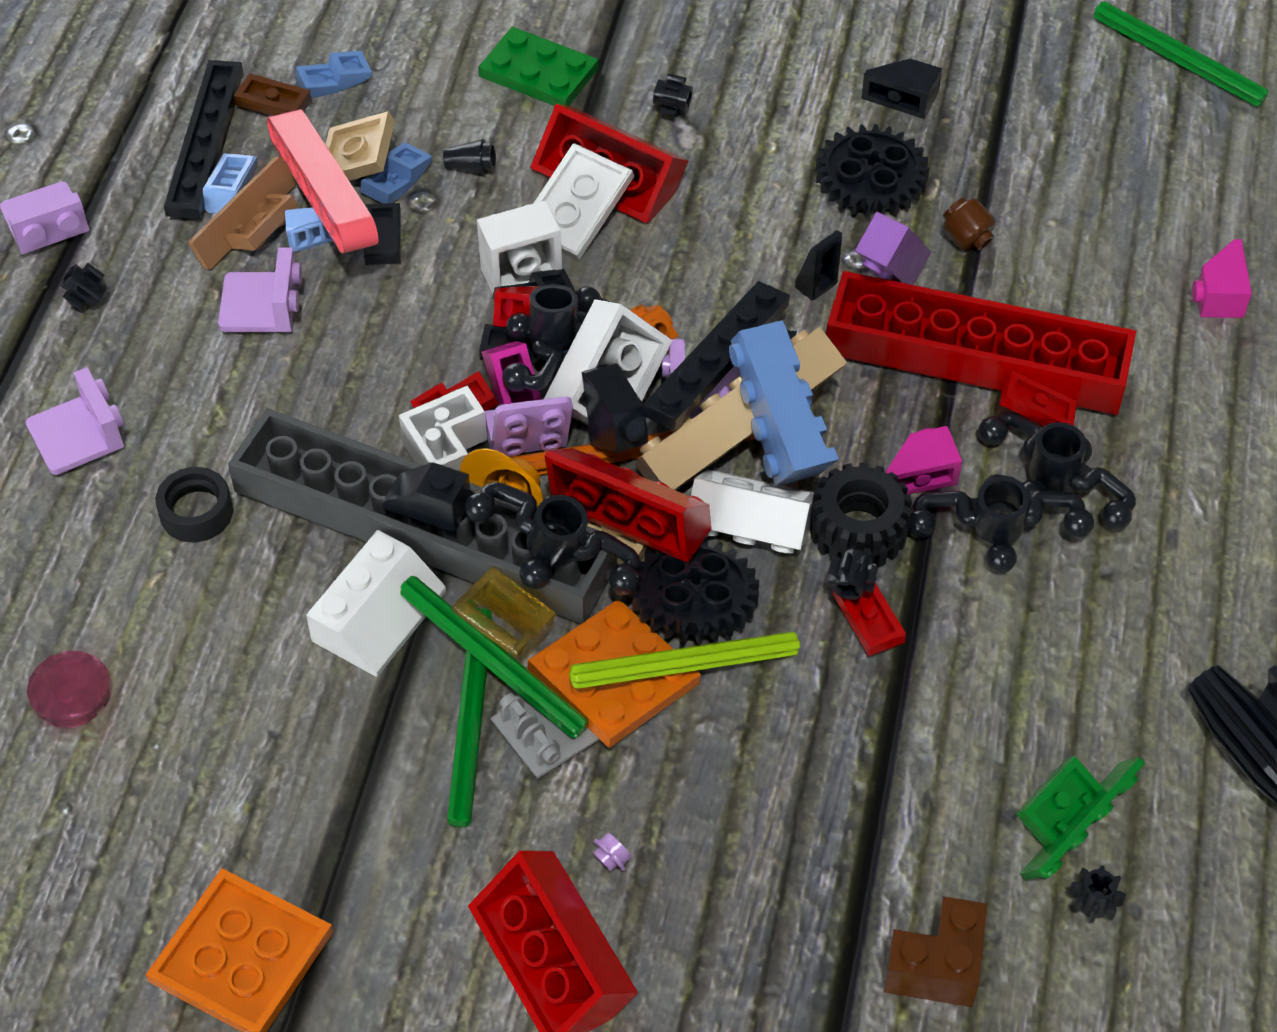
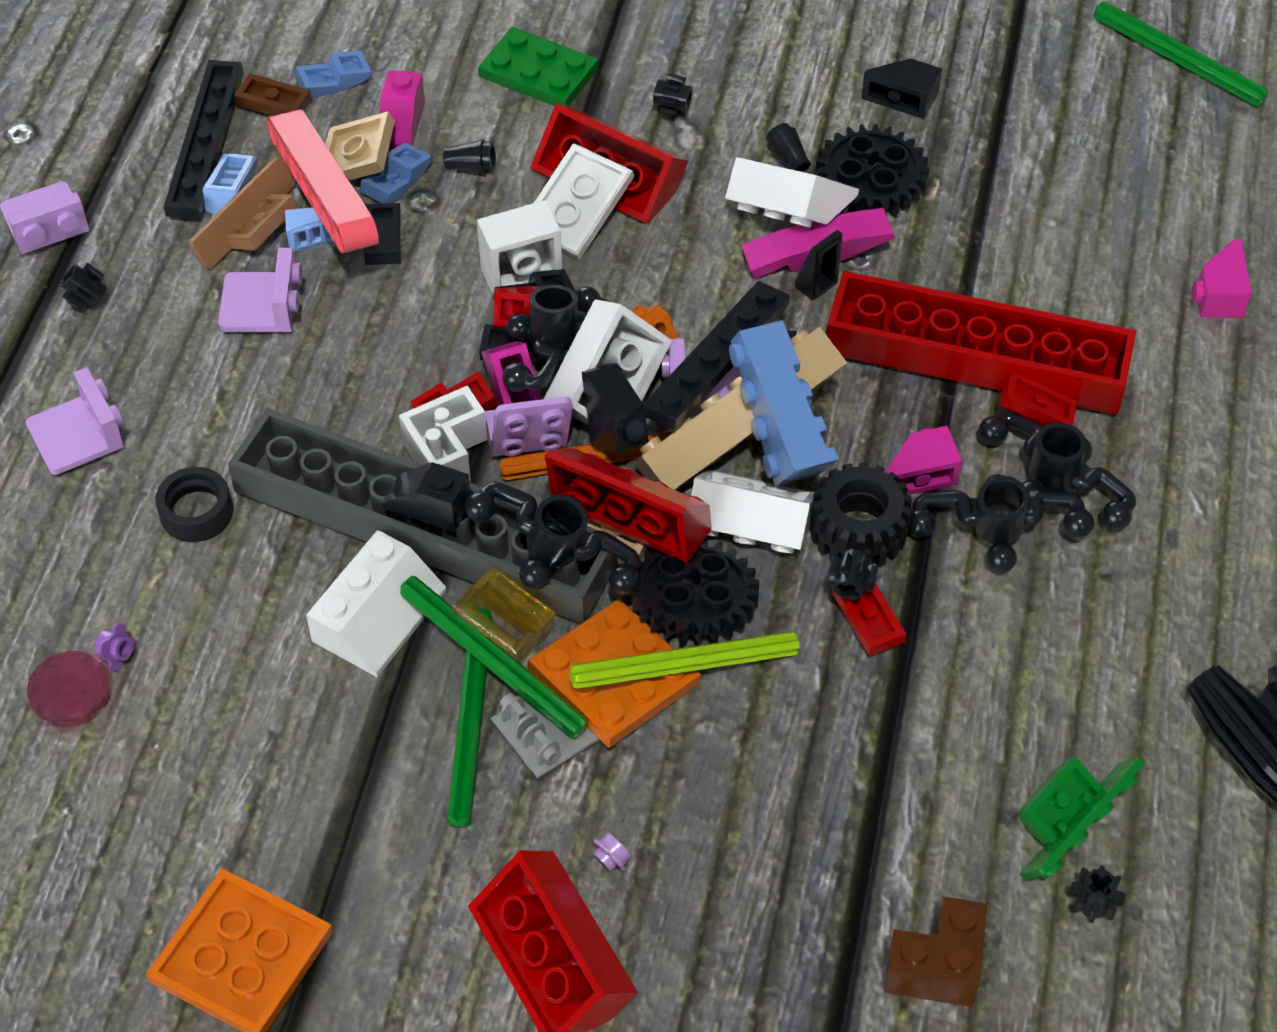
(114, 646): none -> medium lavender plate
(405, 102): none -> dark pink slope
(493, 466): light orange piece -> none
(787, 147): none -> black cone
(787, 192): none -> white slope
(792, 245): none -> dark pink slope
(892, 250): medium lavender brick -> none
(969, 224): reddish brown head -> none

